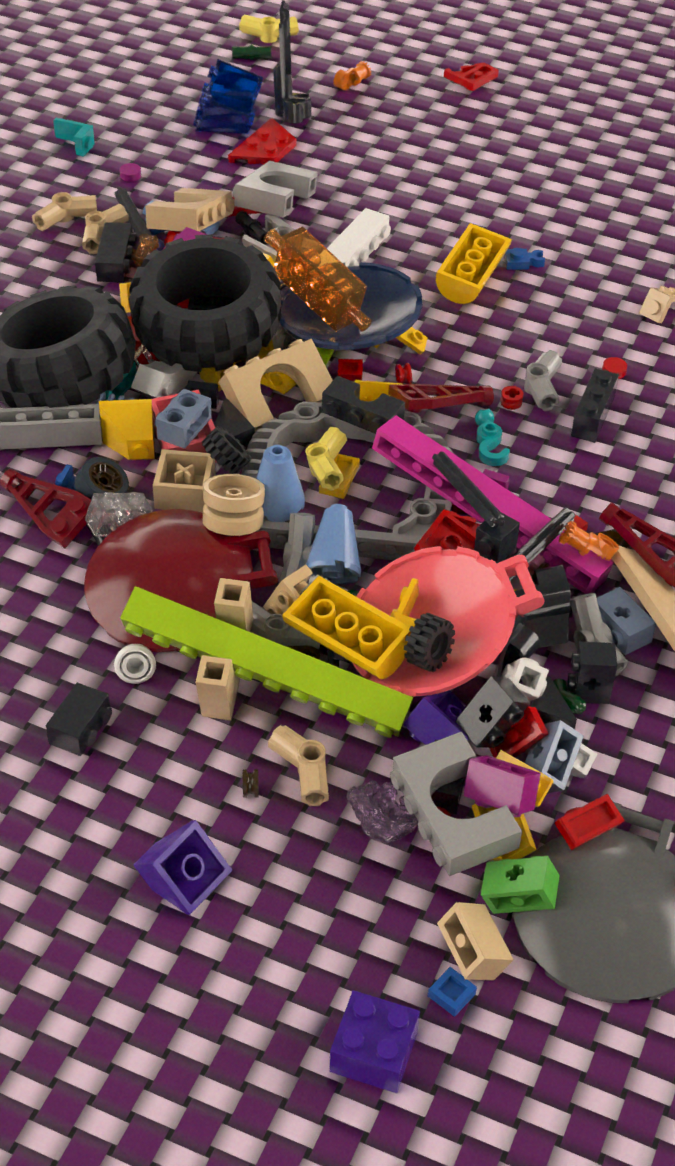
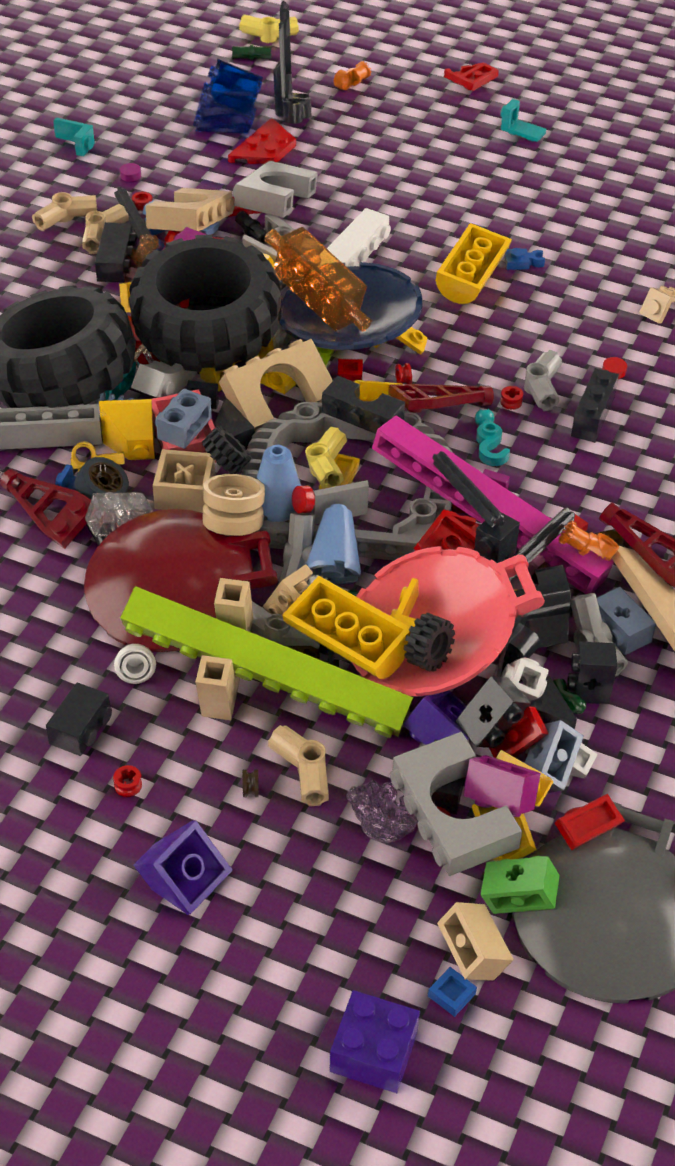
(77, 463): none -> yellow plate
(125, 789): none -> red bush
(140, 199): none -> red tile
(303, 499): none -> red tile
(351, 495): none -> light grey slope
(517, 127): none -> teal bracket

